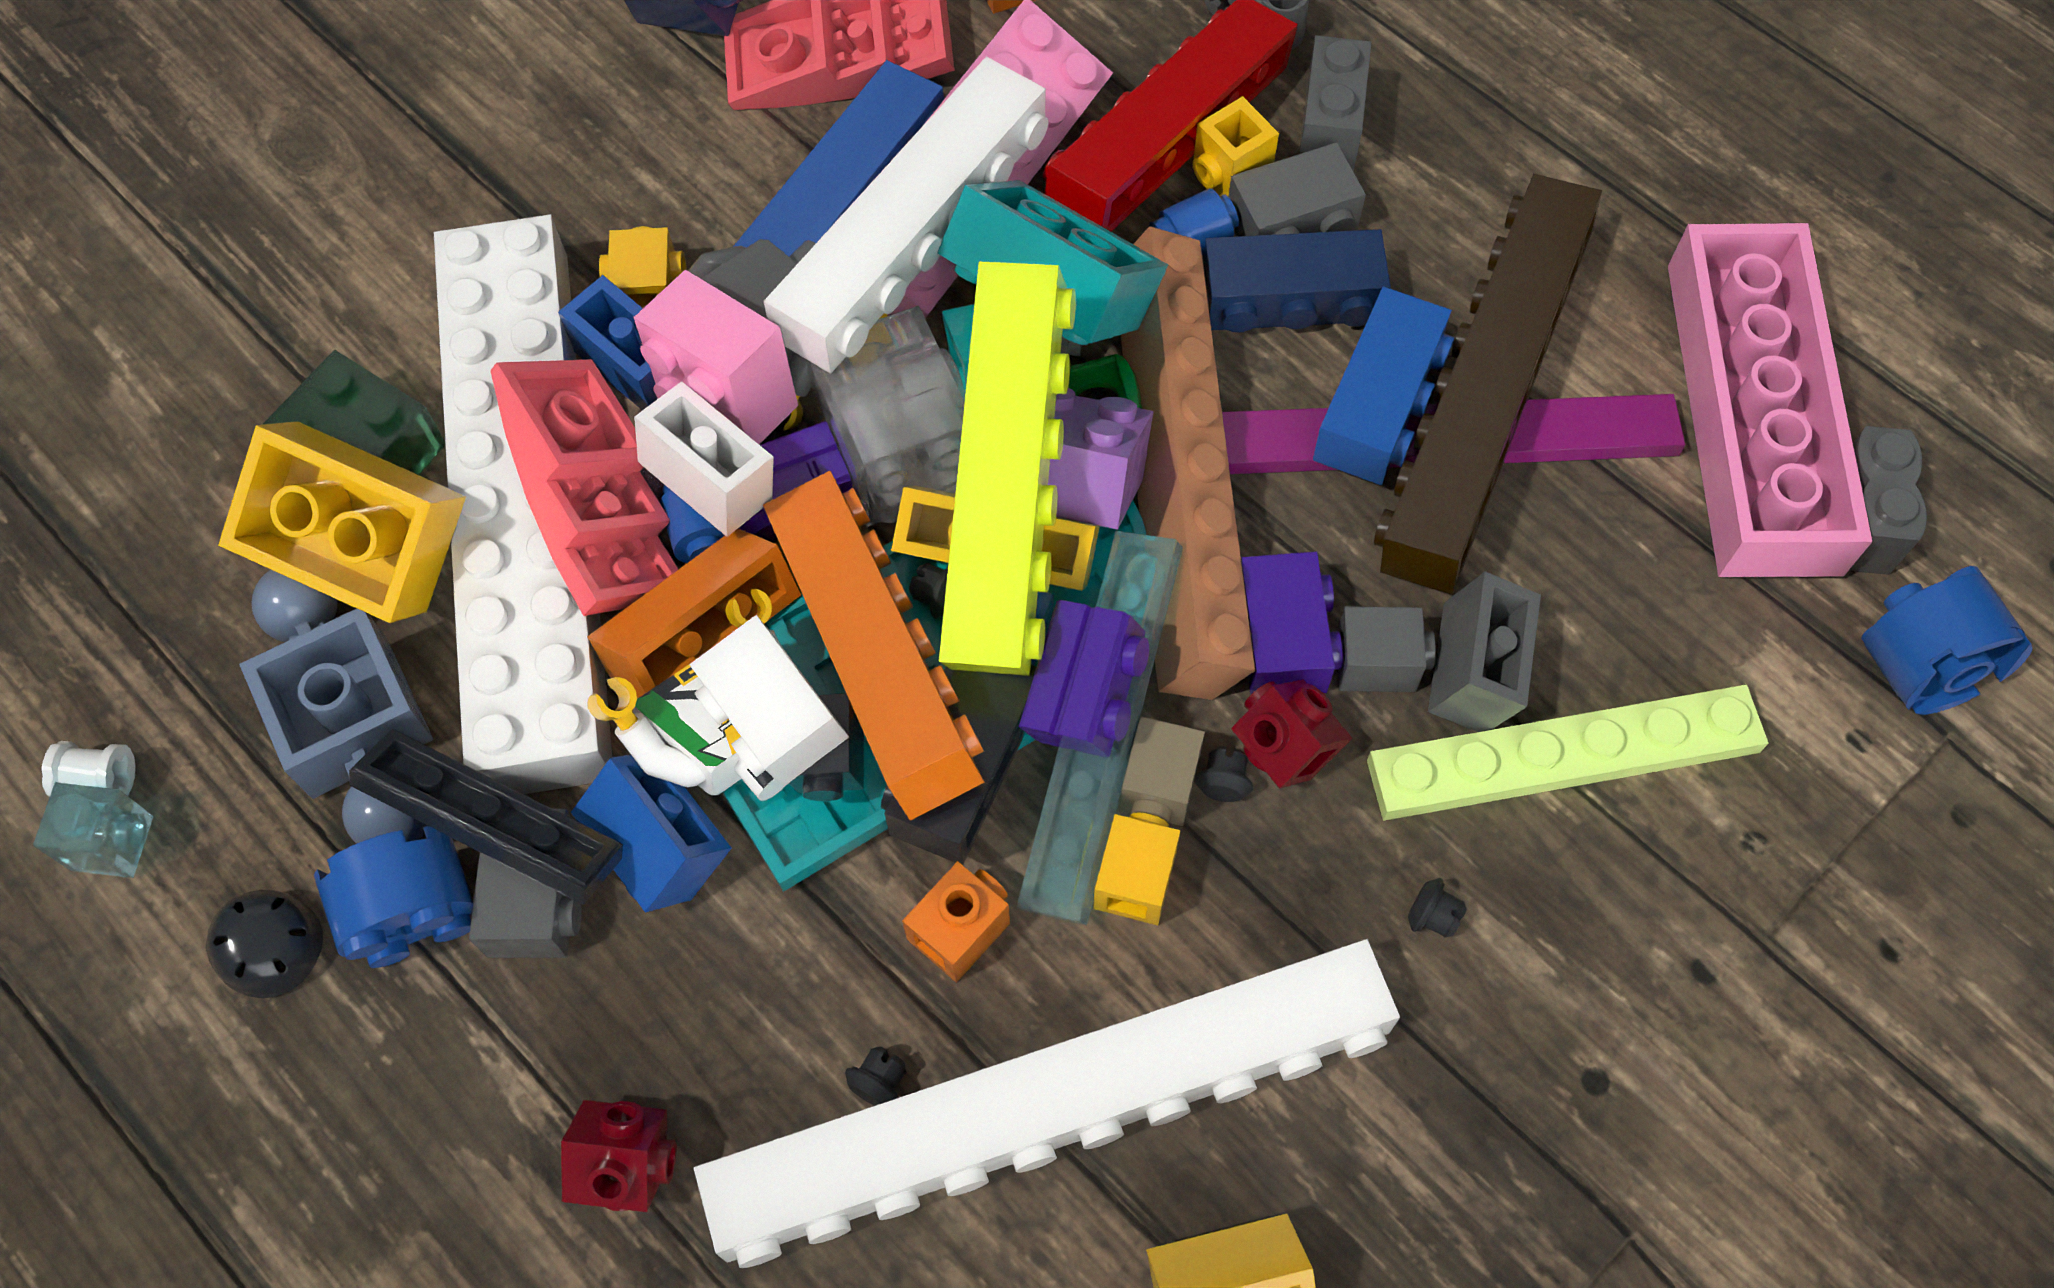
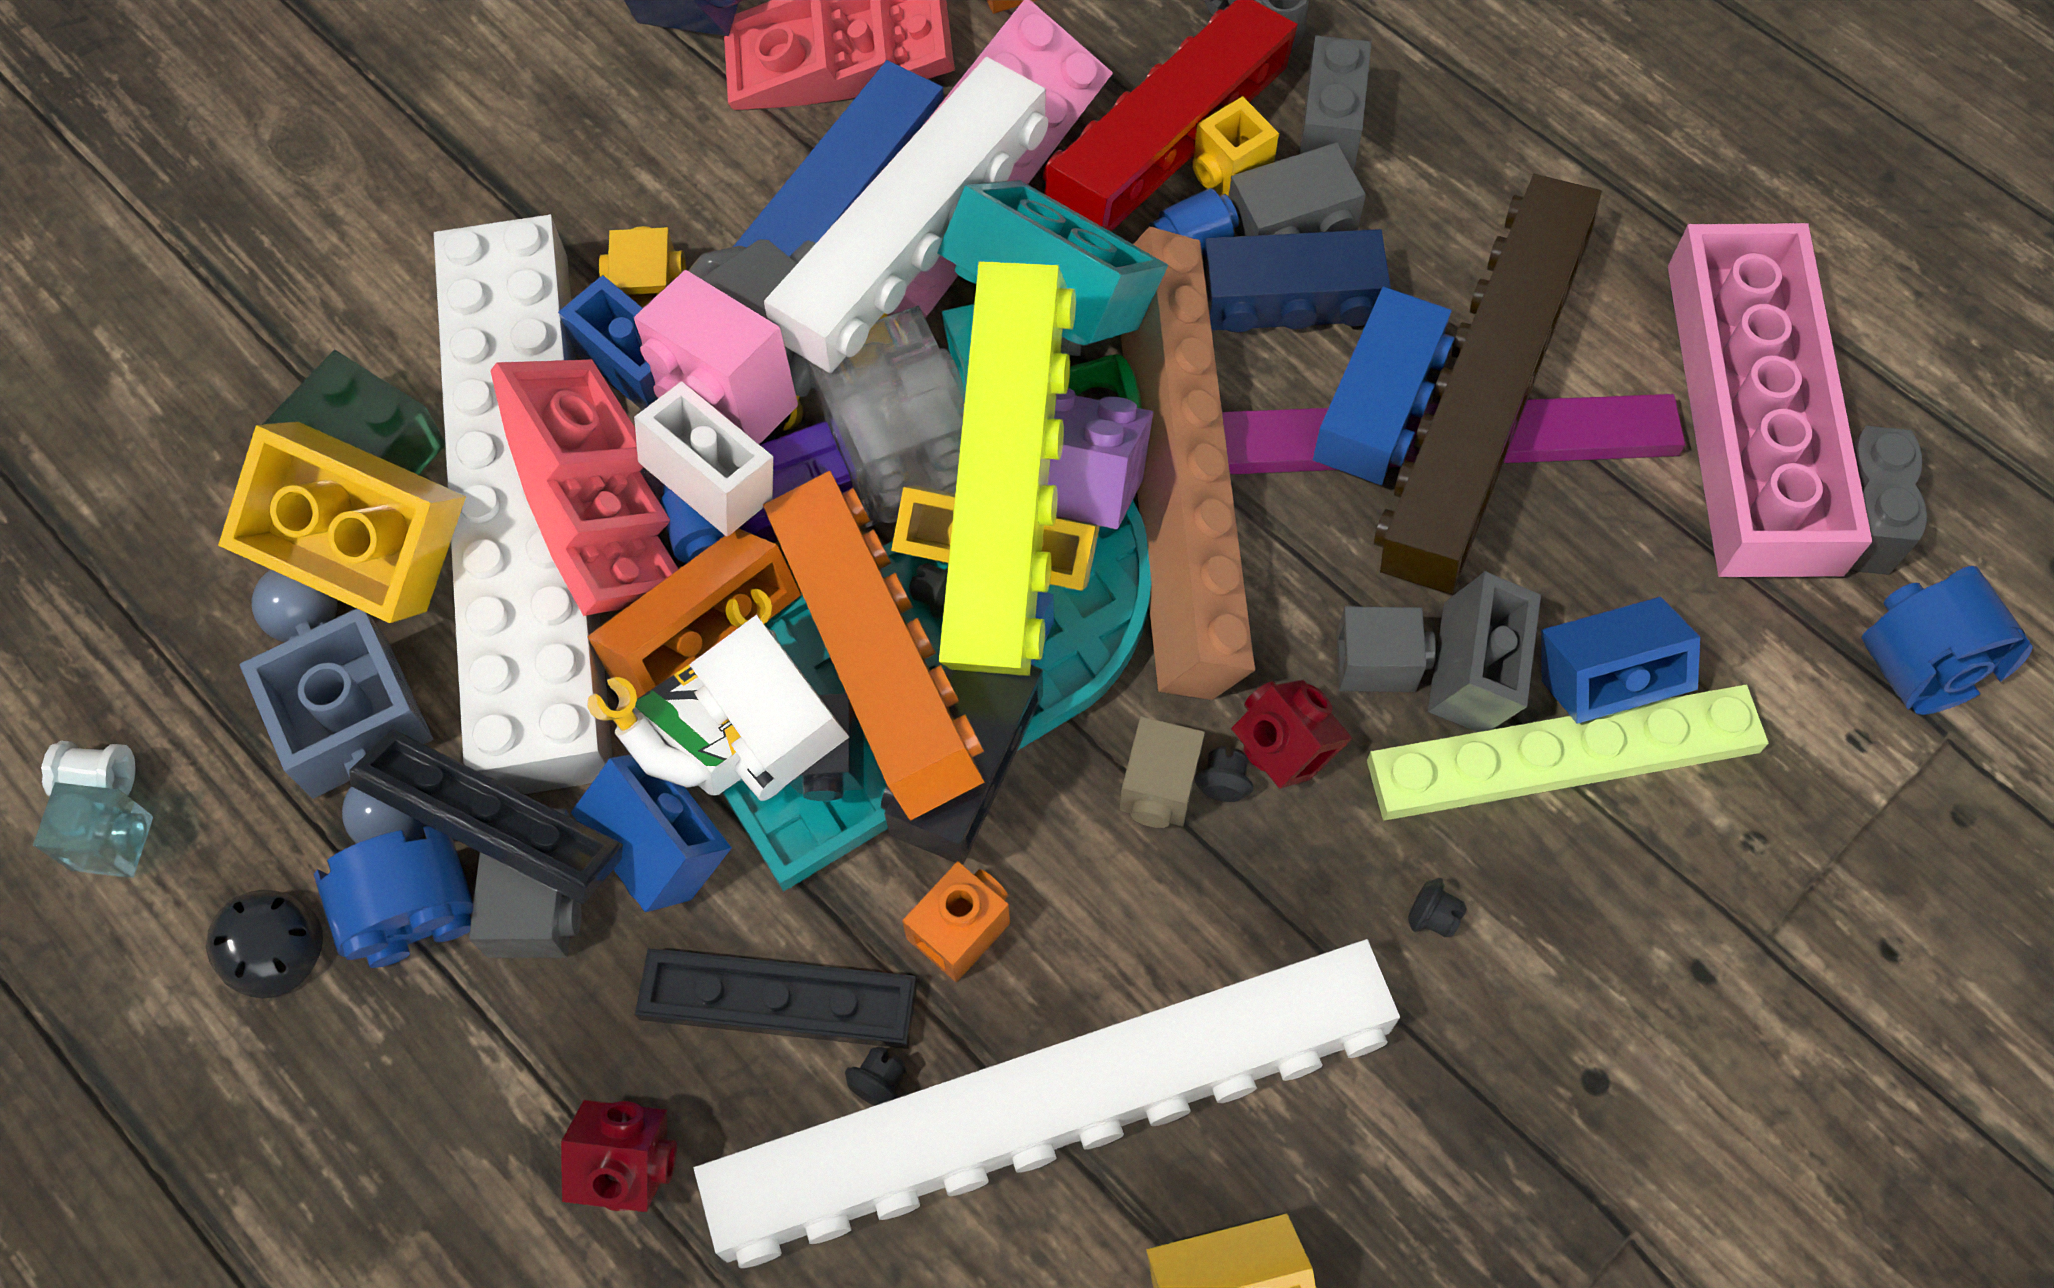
(777, 998): none -> black tile
(1085, 678): dark purple brick -> none
(1088, 786): clear light blue plate -> none
(1136, 867): yellow brick -> none
(1289, 620): dark purple brick -> none
(1620, 659): none -> blue brick

